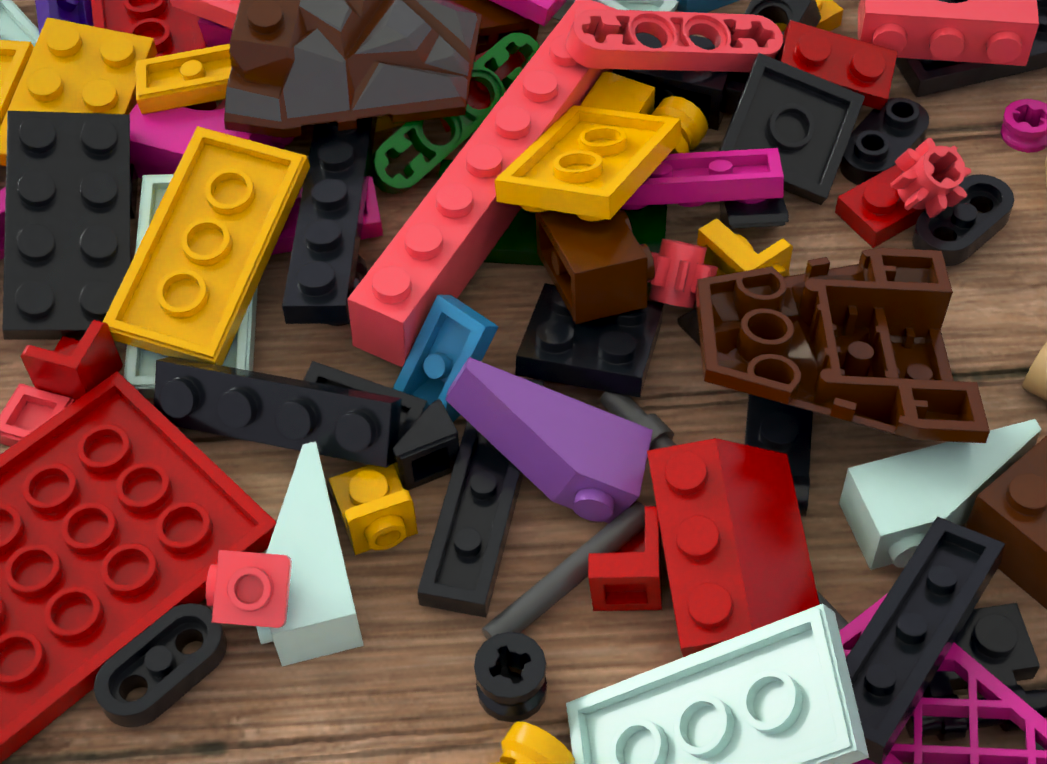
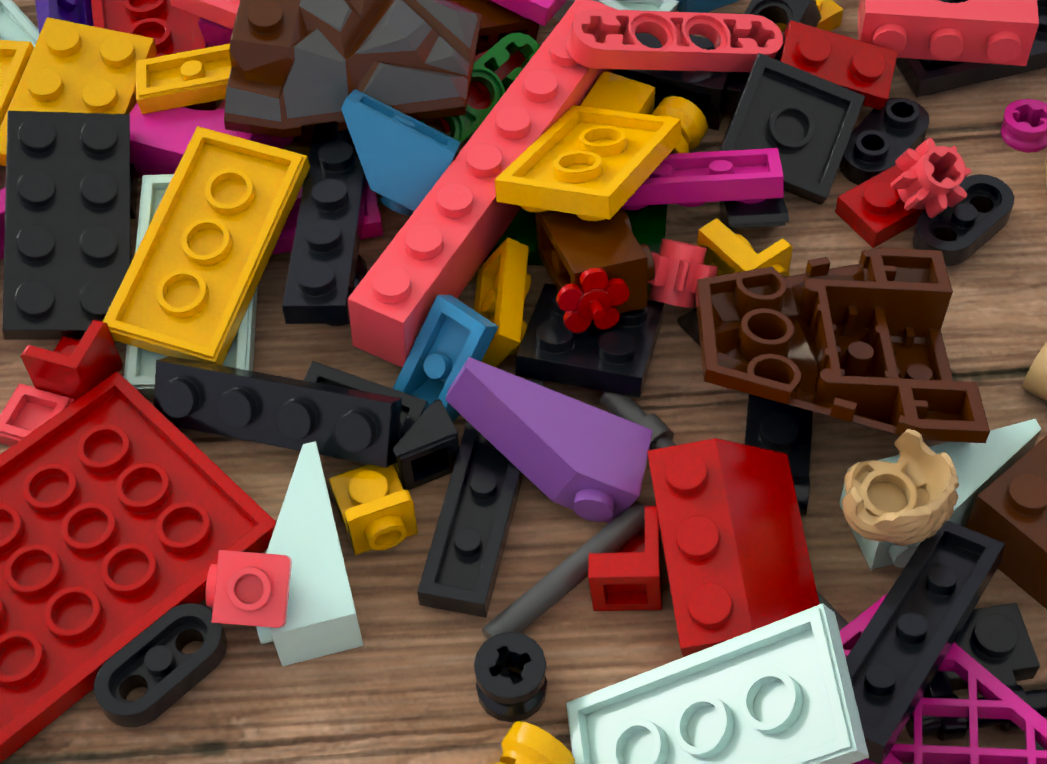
(396, 151): none -> dark azure slope
(500, 298): none -> yellow plate
(592, 301): none -> red plant
(904, 498): none -> tan hair

